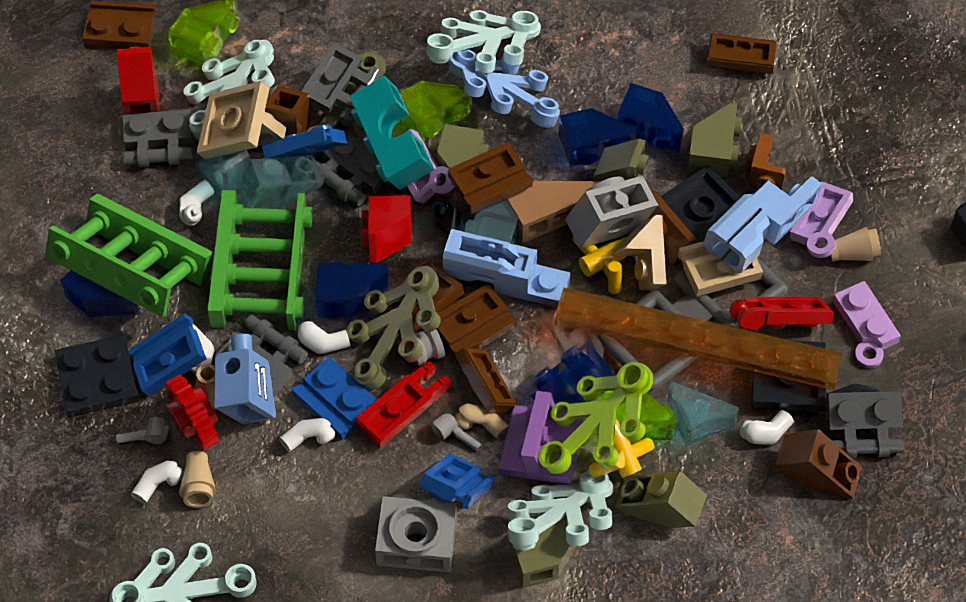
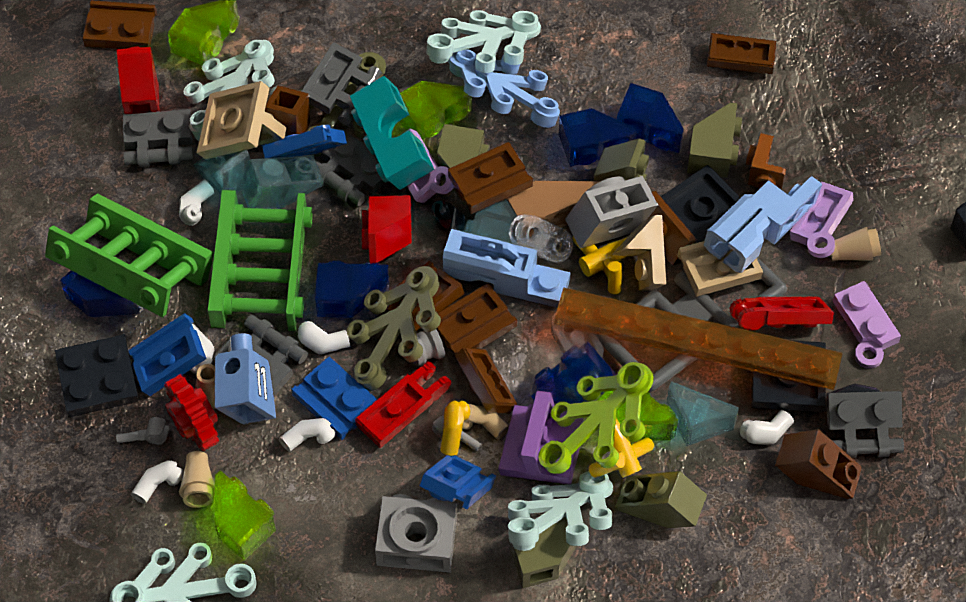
(239, 518): none -> clear neon green slope
(454, 416): none -> yellow arm
(543, 239): none -> clear plate

